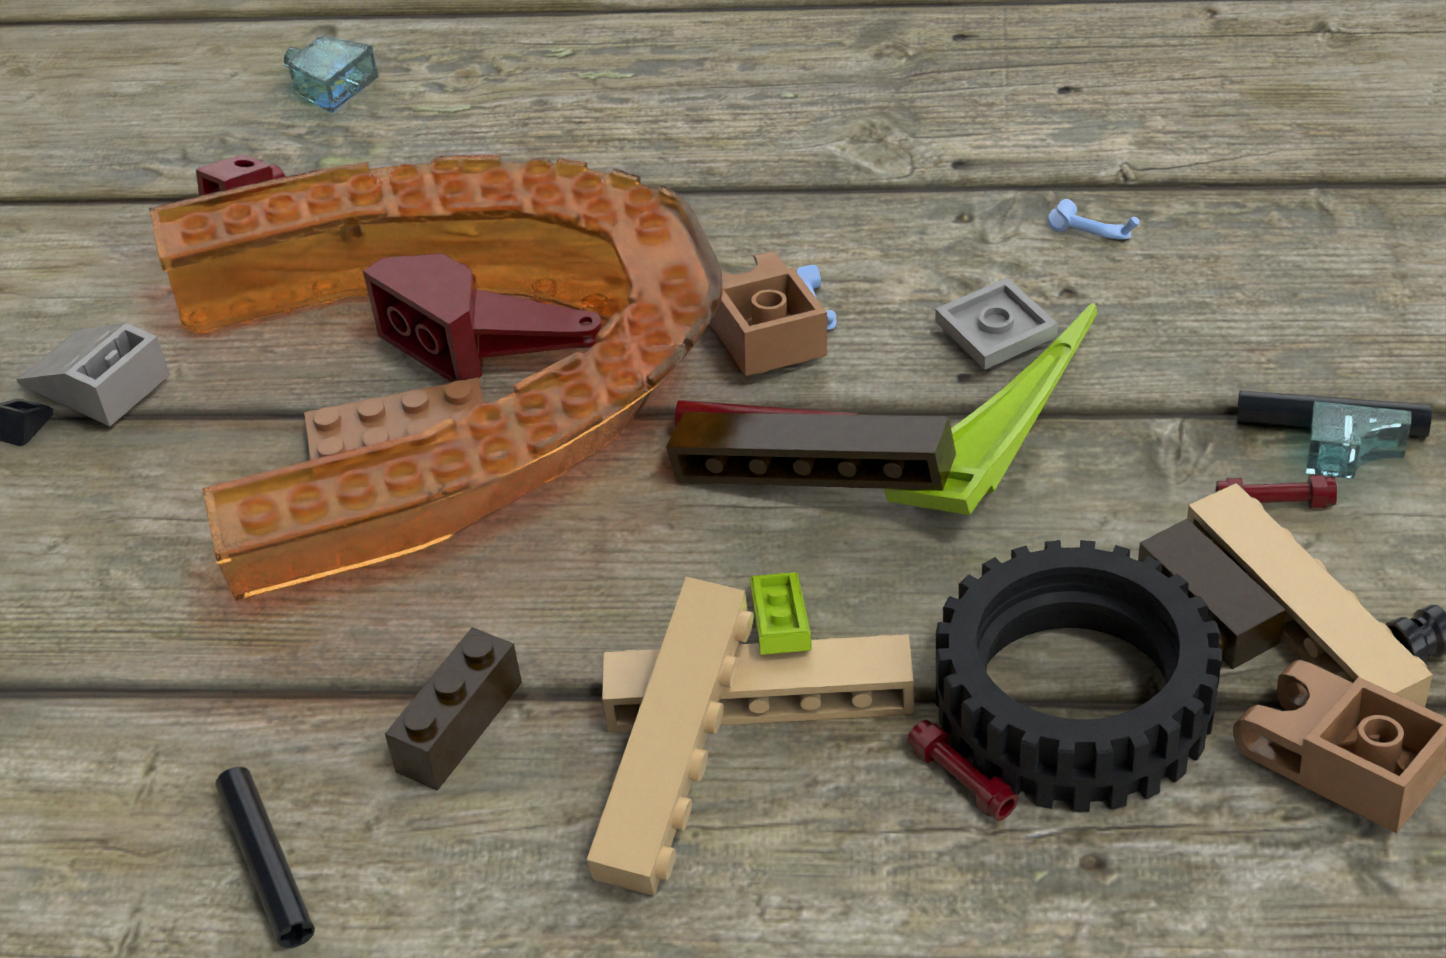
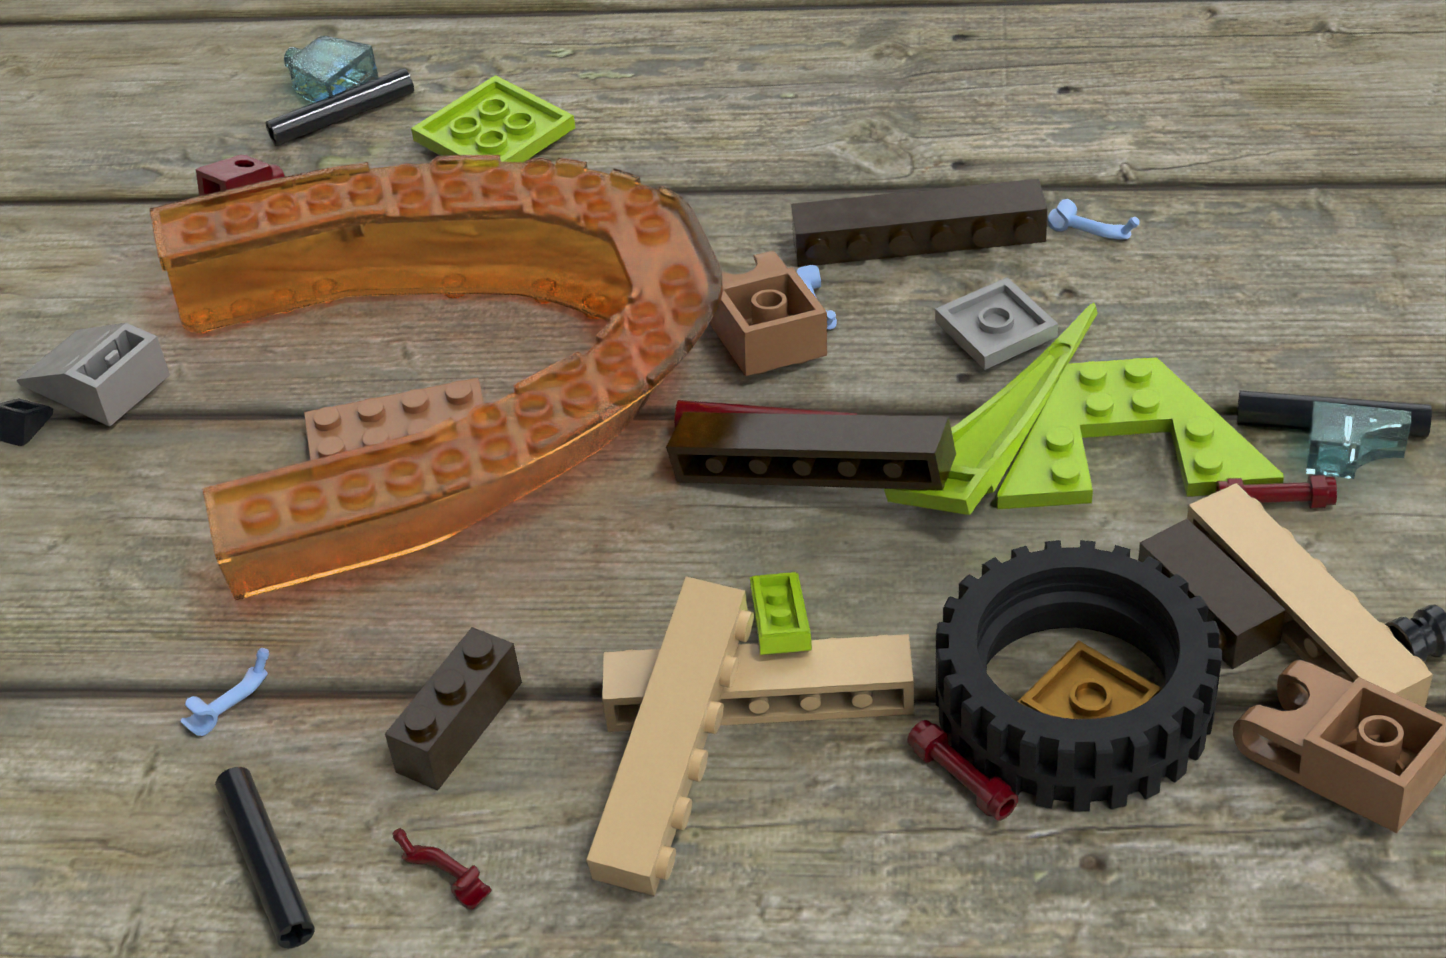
(206, 715): none -> light blue piece
(339, 107): none -> black piece
(446, 324): dark red slope -> none
(467, 888): none -> dark red piece
(494, 121): none -> lime plate
(919, 222): none -> dark brown brick
(1088, 687): none -> pearl gold plate
(1125, 400): none -> lime wing

